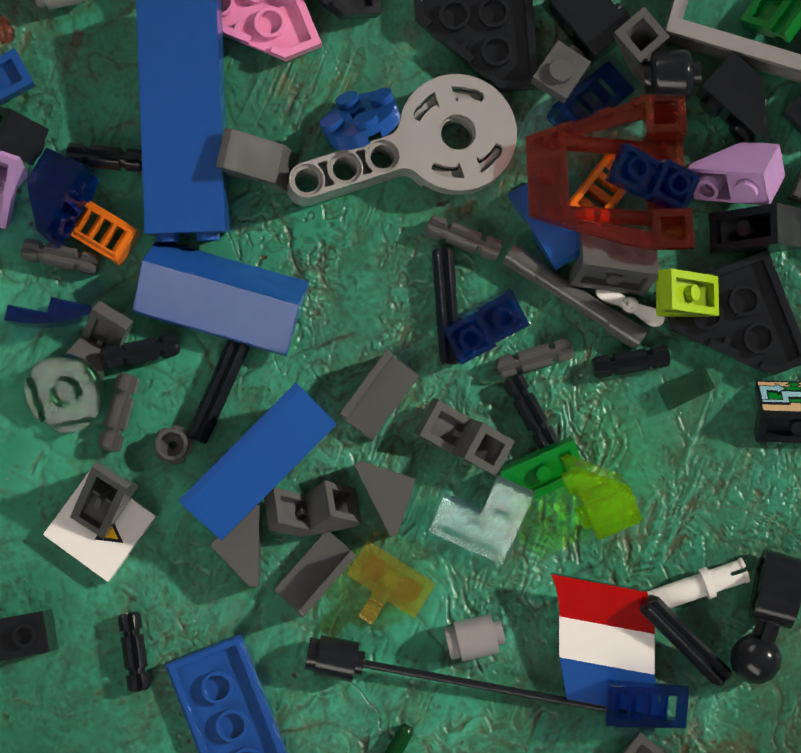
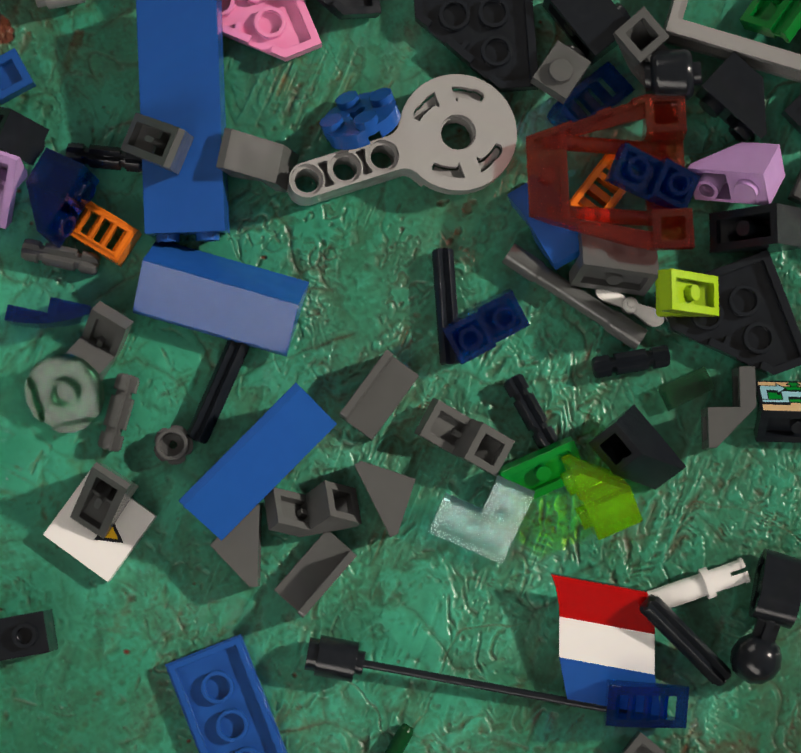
(134, 651): black axle -> none
(139, 351): black axle -> none
(157, 142): none -> dark grey slope
(389, 582): clear yellow plate -> none
(463, 238): dark grey axle -> none
(474, 638): light grey brick -> none
(534, 358): dark grey axle -> none
(636, 450): none -> black slope
(720, 421): none -> dark grey slope

